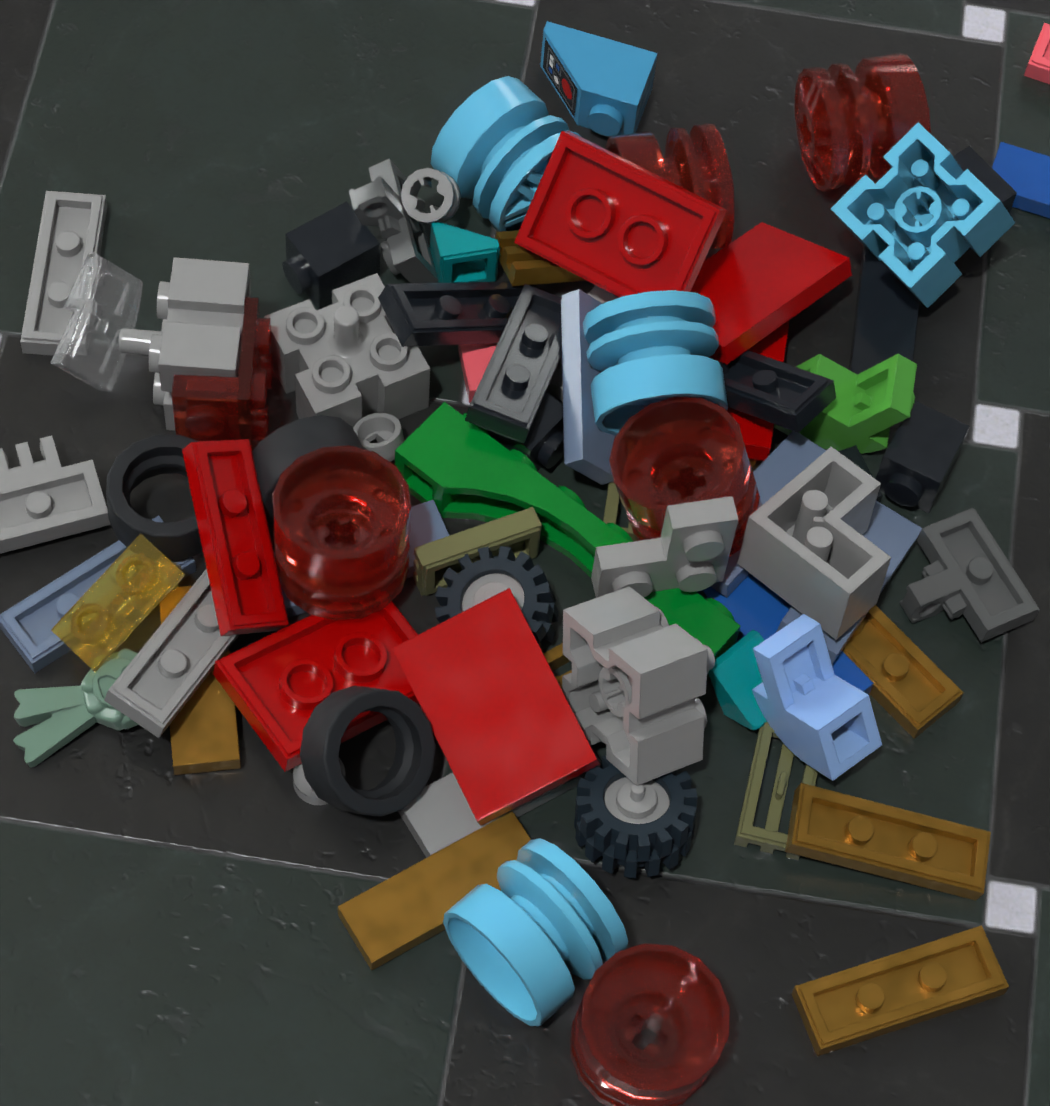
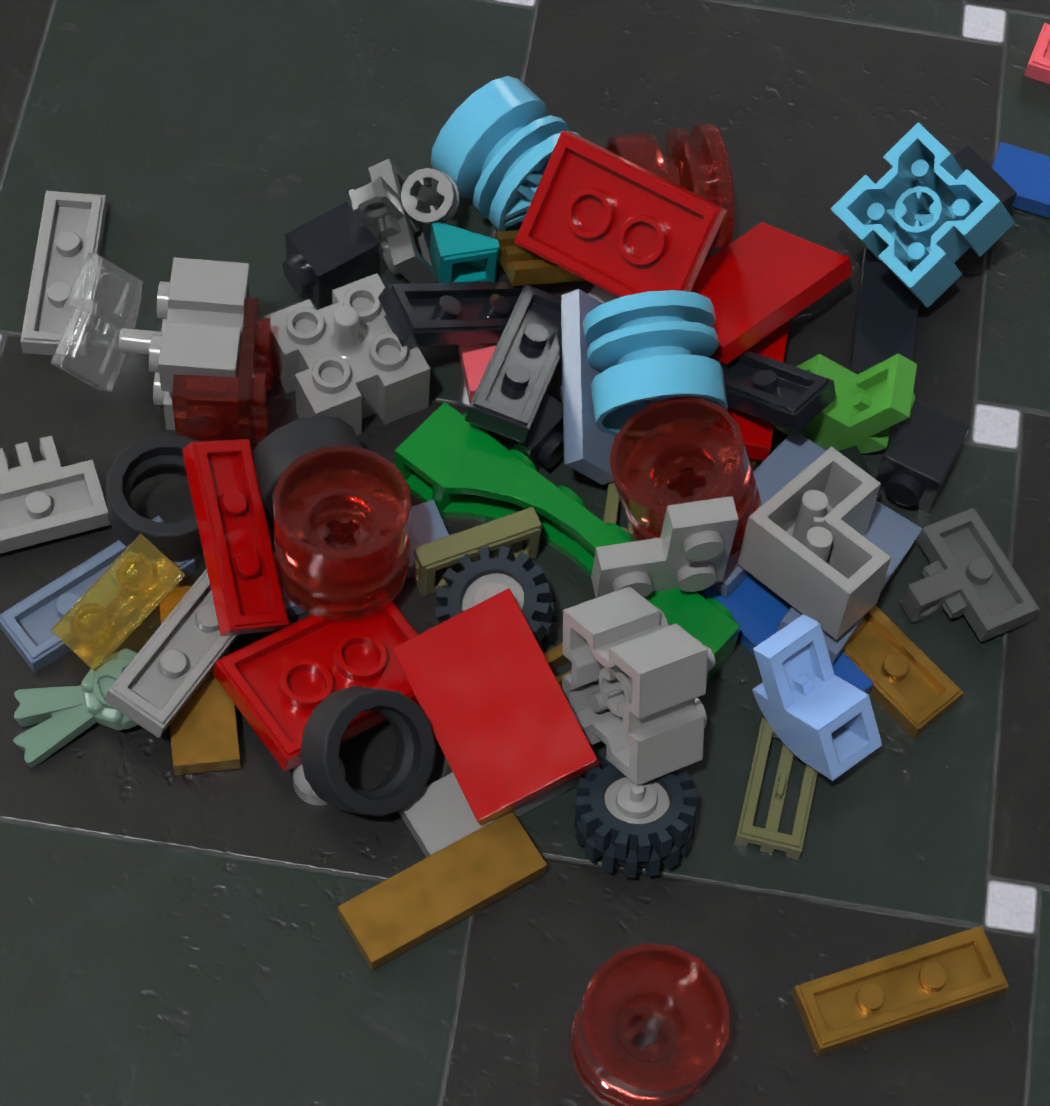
(384, 429): light grey hinge -> none
(535, 931): medium azure wheel -> none
(598, 78): dark azure slope -> none
(733, 681): teal slope -> none
(856, 118): clear red wheel -> none
(888, 841): pearl gold tile -> none

